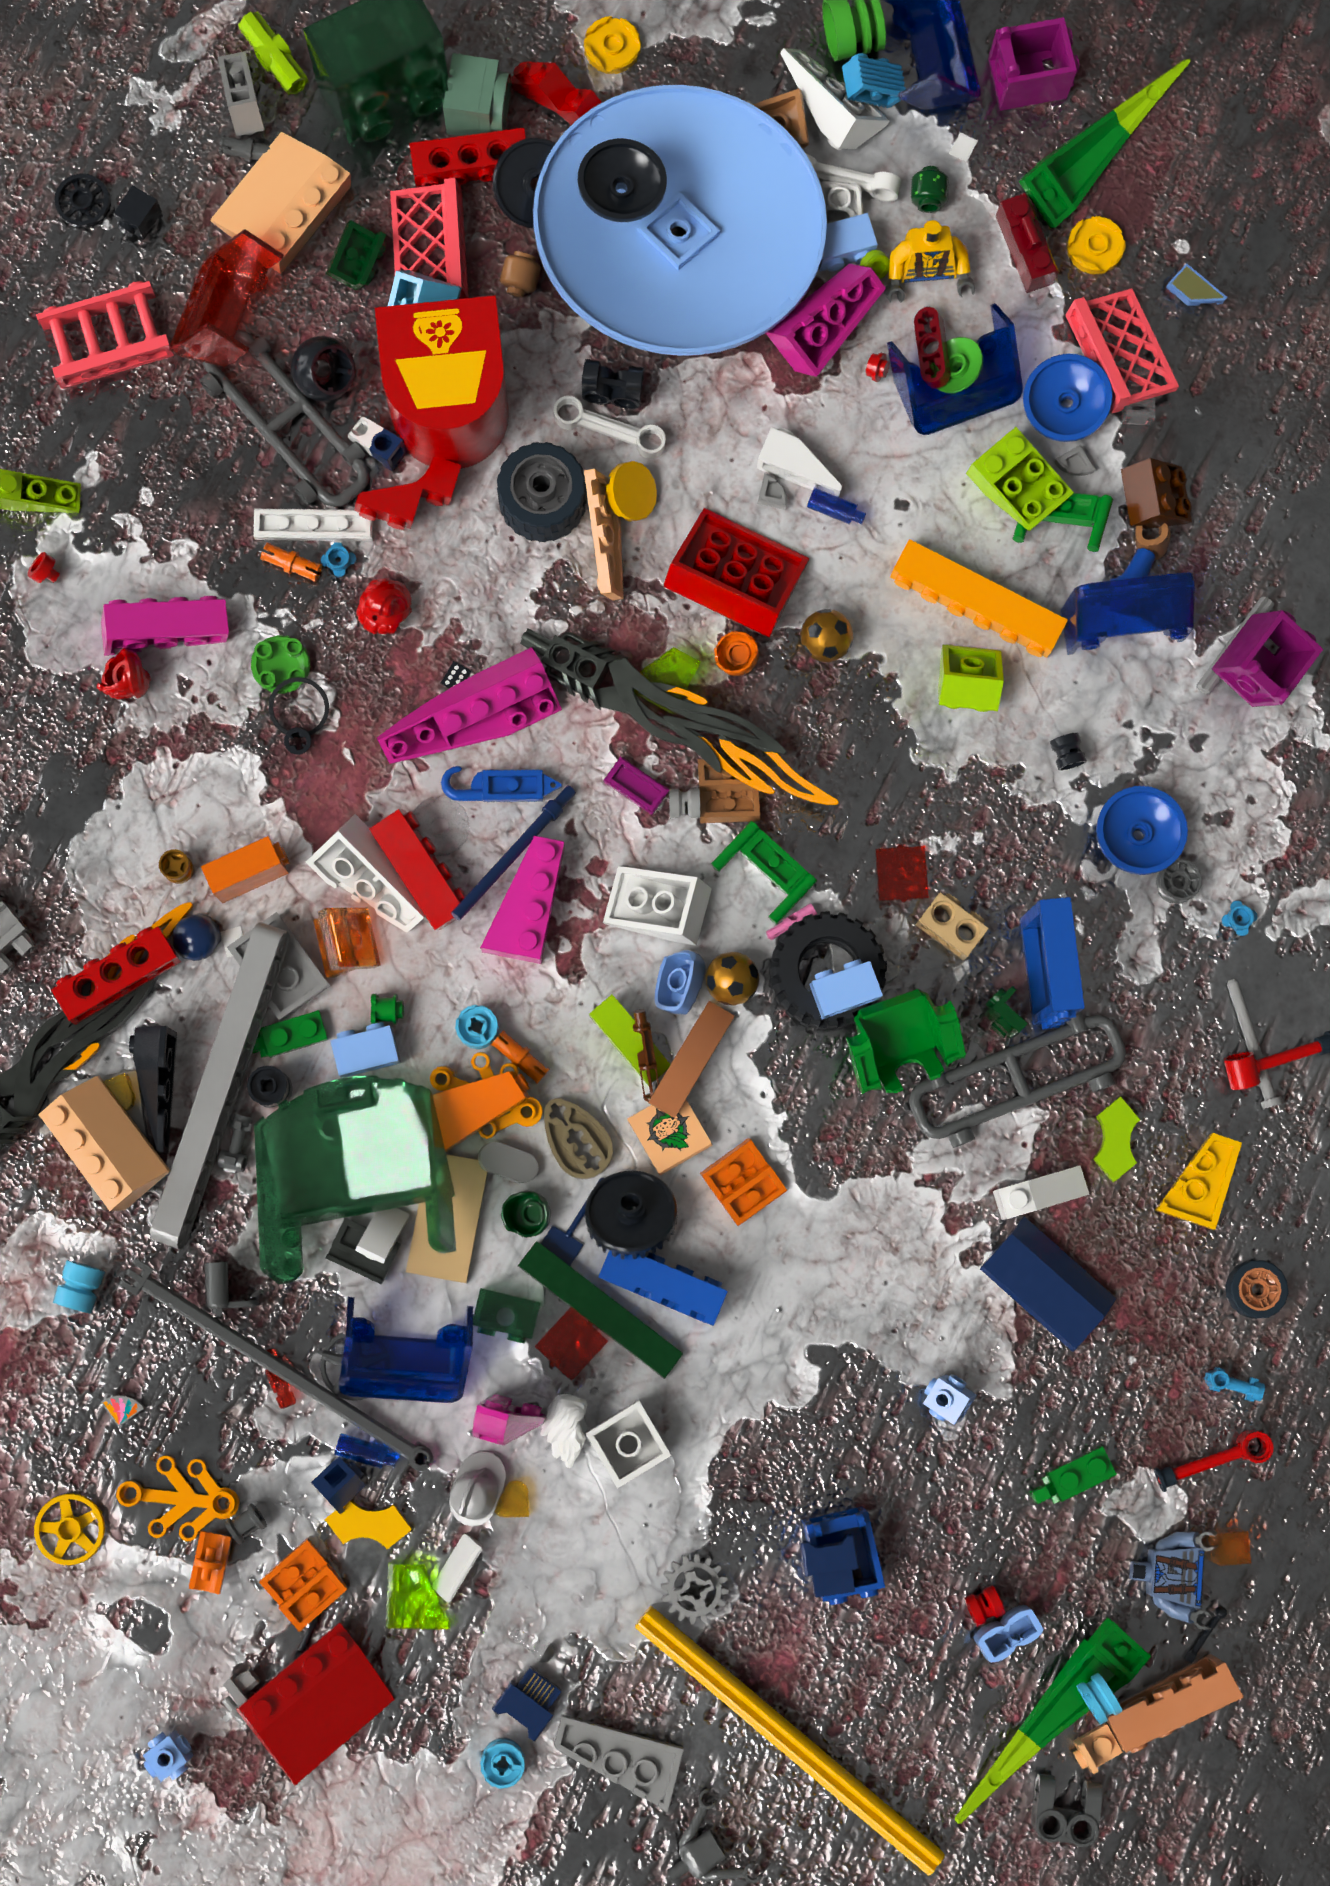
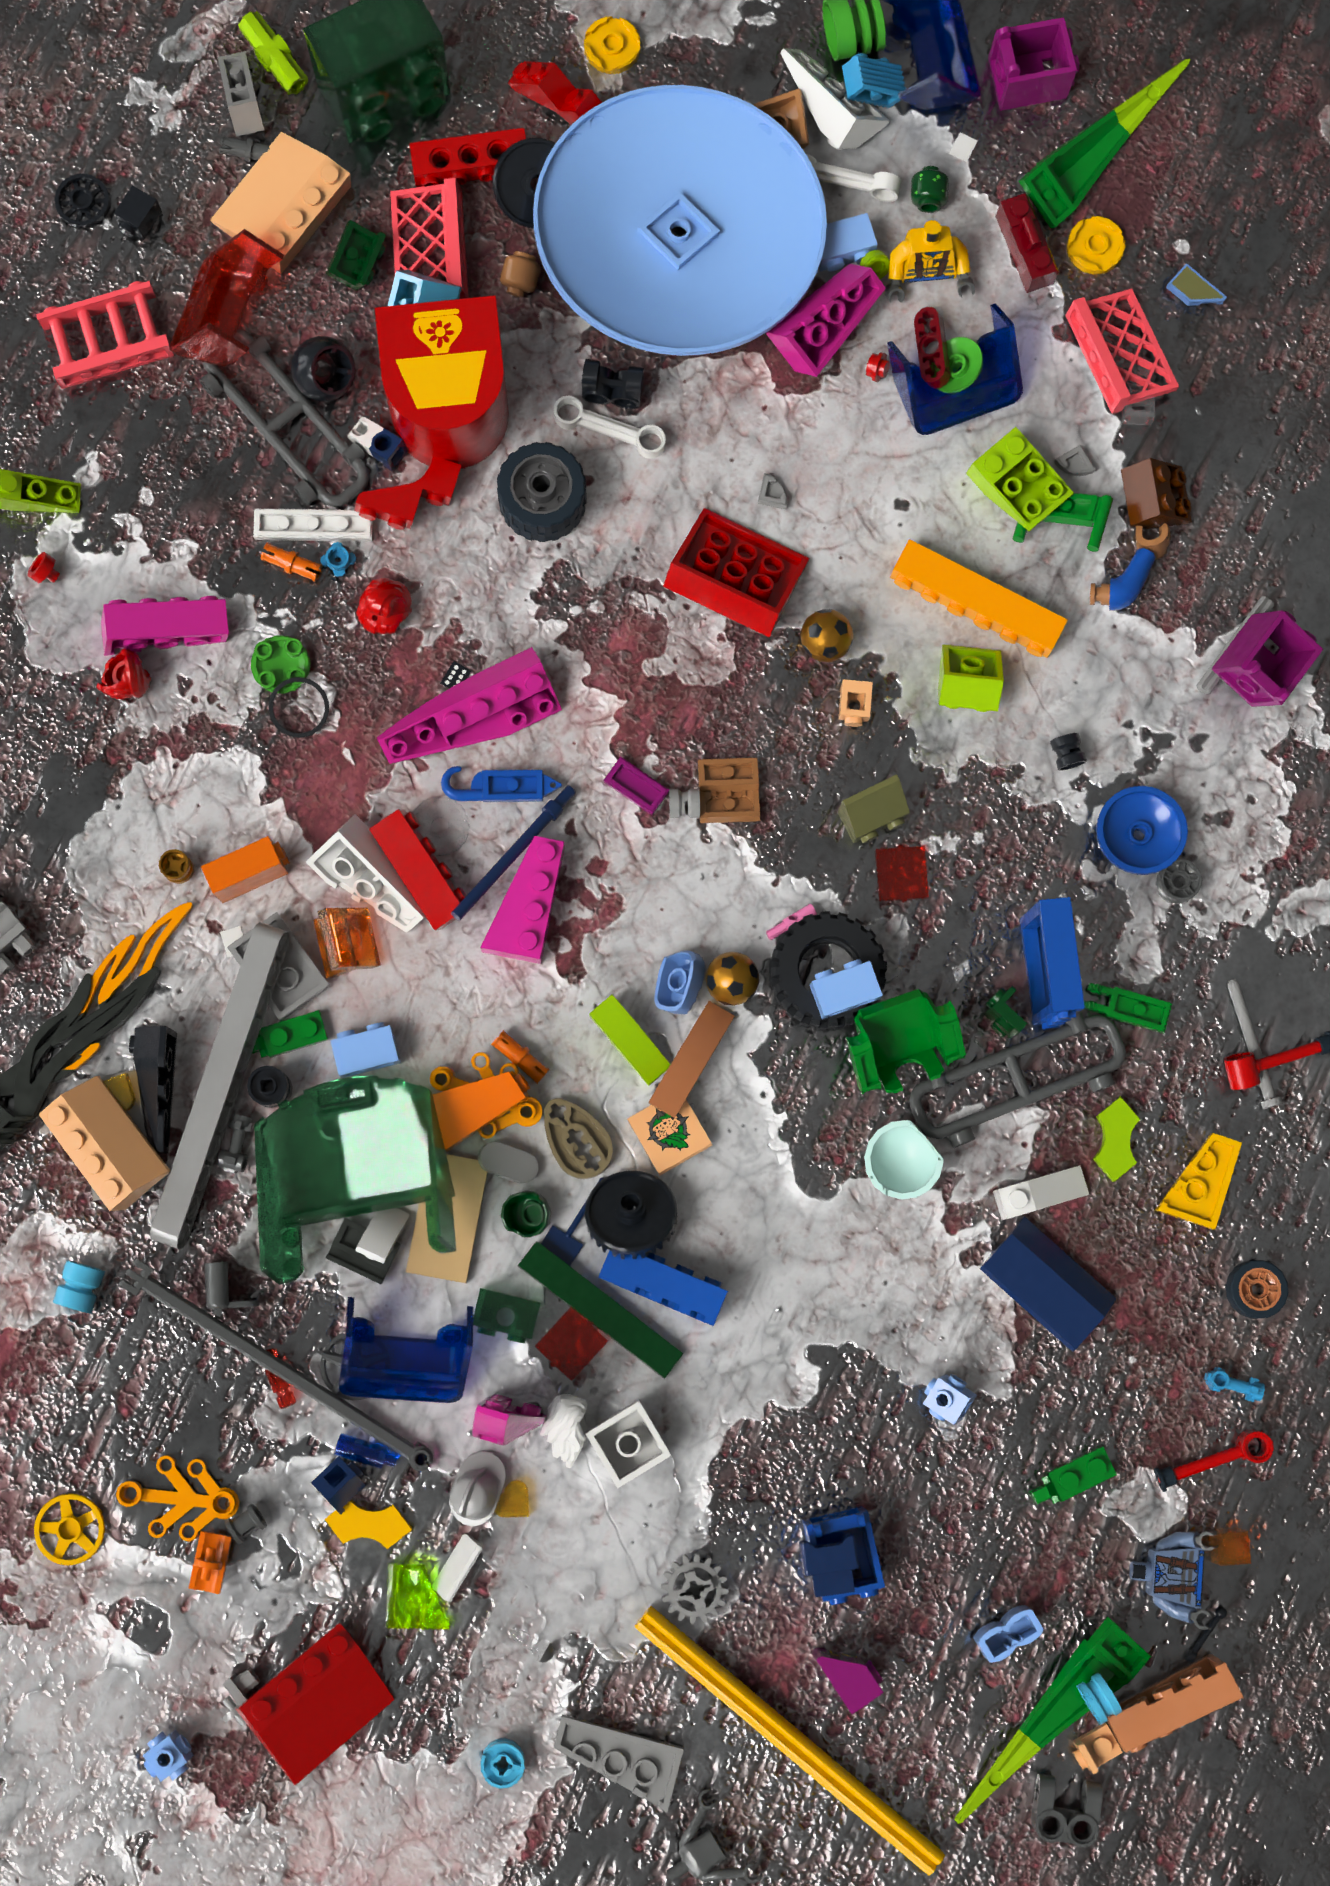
(108, 991): red brick -> none
(122, 1408): tile -> none
(196, 937): dark blue hair -> none
(303, 733): black bush -> none
(303, 1584): orange slope -> none
(308, 1635): black hinge -> none
(386, 1009): green brick -> none
(476, 96): sand green piece -> none
(477, 1014): medium azure wheel -> none
(529, 1701): dark blue piece -> none
(606, 536): light nougat wing -> none
(624, 166): black dish -> none
(624, 700): pearl dark grey piece -> none
(631, 491): yellow tile -> none
(646, 1057): reddish brown piece -> none
(658, 904): white slope -> none
(672, 669): clear neon green slope -> none
(736, 653): orange hair -> none
(743, 1181): orange slope -> none
(773, 863): green plate -> none
(793, 461): white slope -> none
(835, 507): clear blue cylinder -> none
(842, 197): white piece -> none
(851, 1677): none -> magenta slope
(857, 692): none -> light nougat brick
(874, 810): none -> olive slope
(902, 1160): none -> light aqua cylinder
(947, 932): tan brick -> none
(978, 1609): red wheel -> none
(1073, 379): blue dish -> none
(1129, 608): clear blue windscreen -> none
(1131, 1007): none -> green hinge
(1238, 909): dark azure plate -> none

